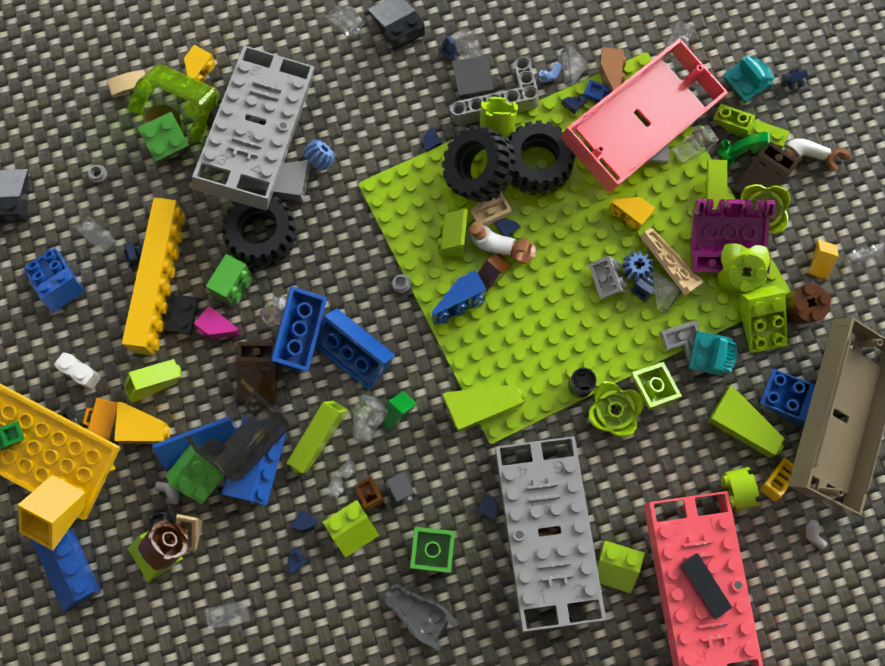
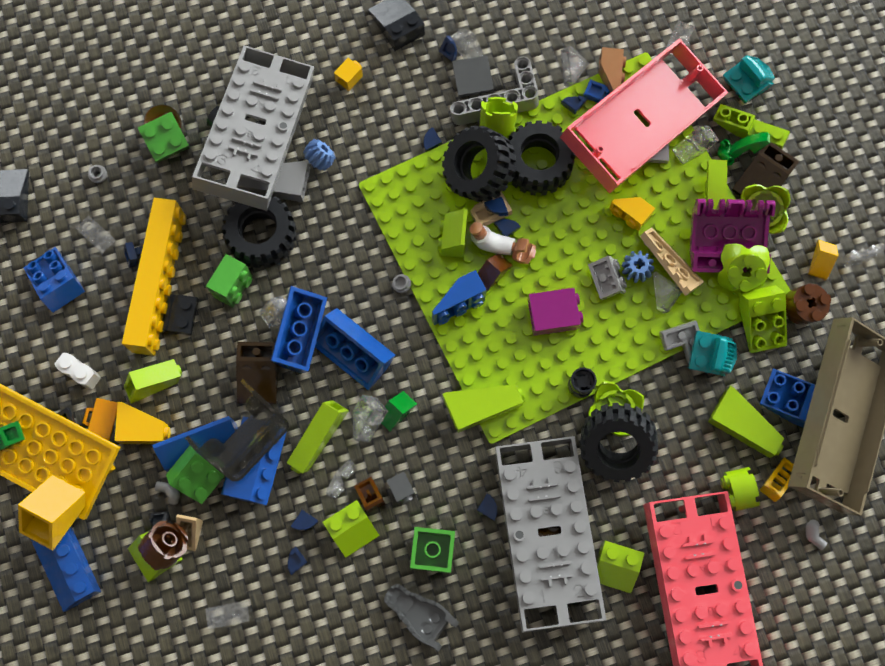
(124, 83): tan slope -> none
(198, 63): yellow slope -> none
(198, 95): clear neon green windscreen -> none
(215, 325): dark pink slope -> none
(345, 20): clear slope -> none
(348, 74): none -> yellow brick
(496, 206): none -> dark blue tile
(552, 75): medium blue arm -> none
(554, 311): none -> magenta brick
(619, 465): none -> black tyre
(643, 289): tile -> none
(656, 386): lime slope -> none
(705, 586): black tile -> none
(795, 76): dark blue tile -> none
(802, 147): white piece -> none

